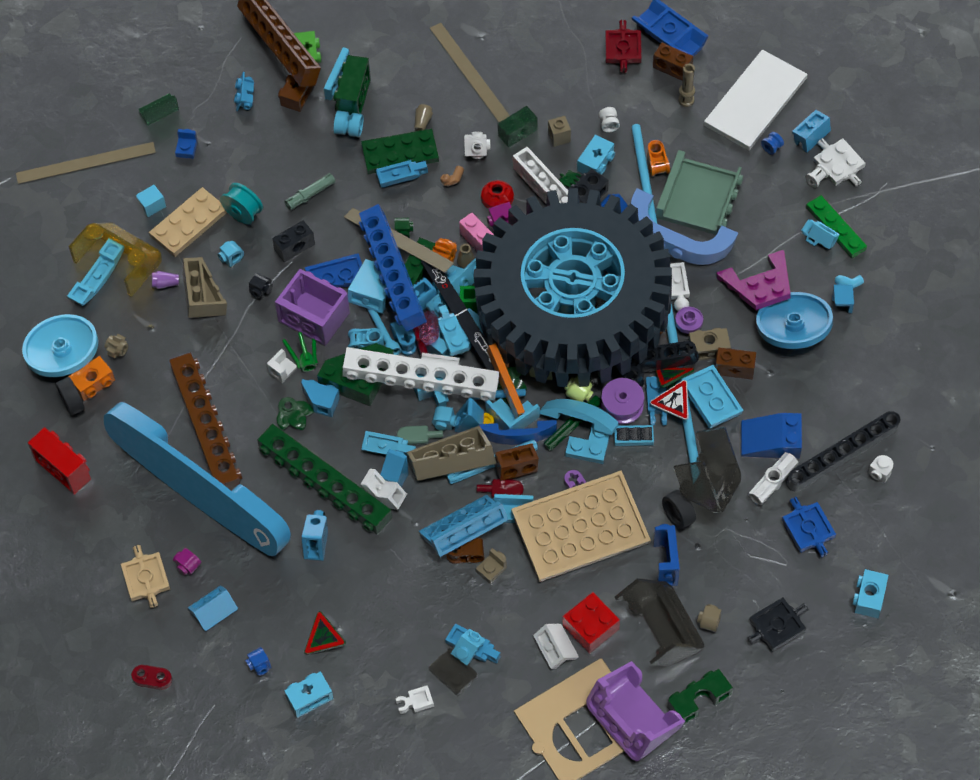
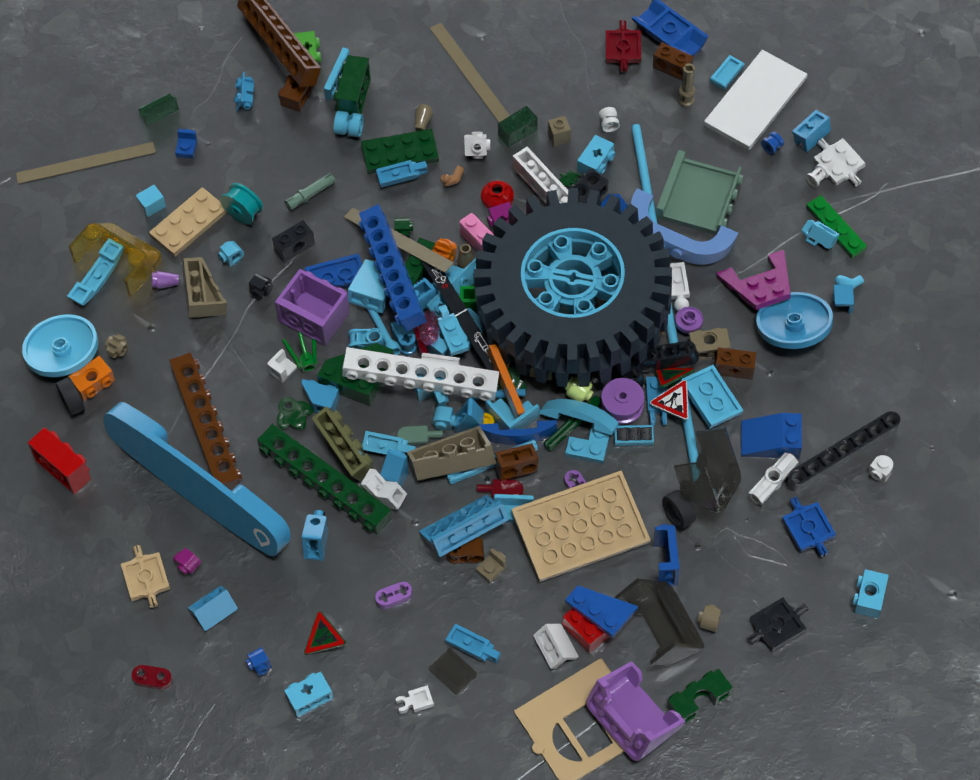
(343, 443): none -> olive brick
(393, 595): none -> medium lavender beam
(467, 646): medium azure bracket -> none
(601, 610): none -> blue wing
(657, 160): orange piece -> none
(727, 72): none -> medium azure tile

